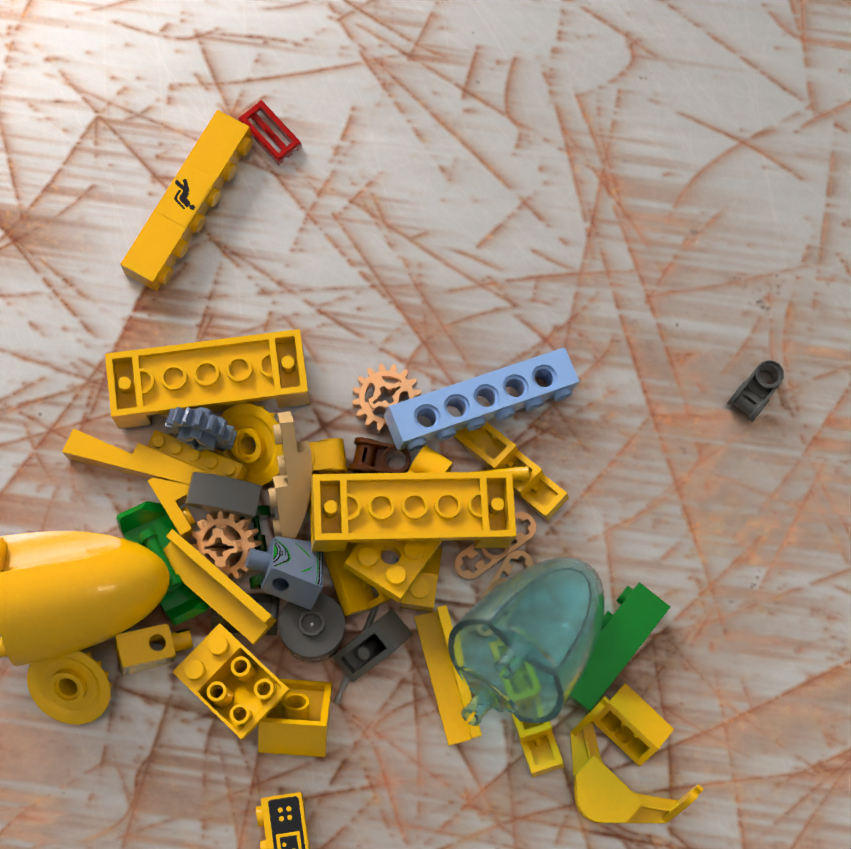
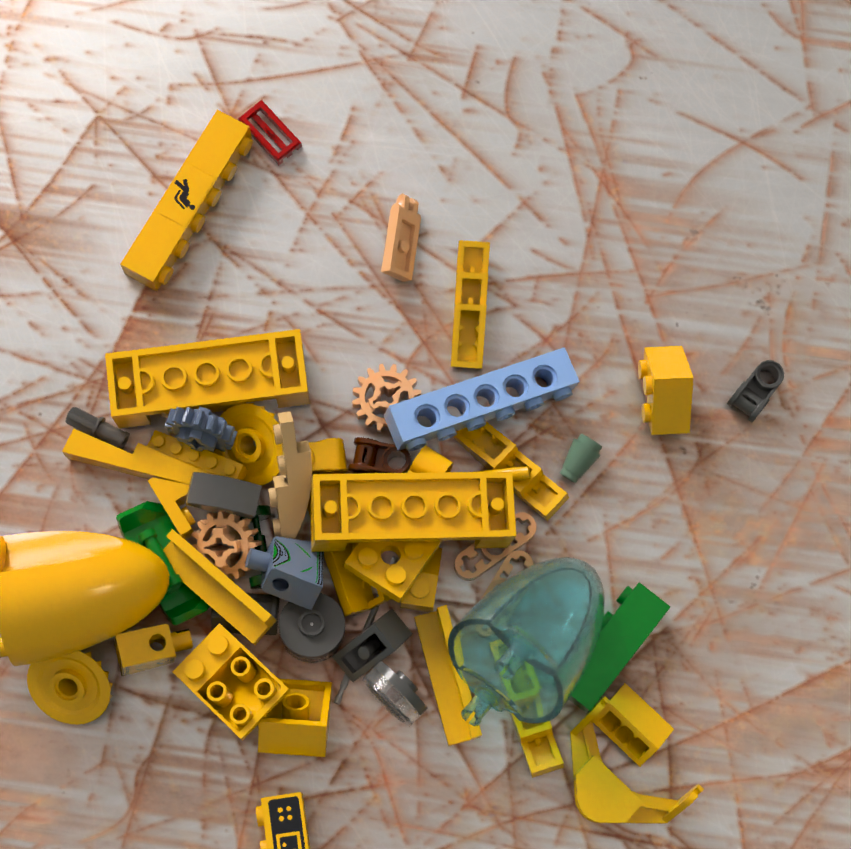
(97, 427): none -> dark grey axle
(395, 693): none -> clear piece
(401, 239): none -> light nougat hinge
(470, 304): none -> yellow slope
(580, 457): none -> sand green cone
(669, 390): none -> yellow brick

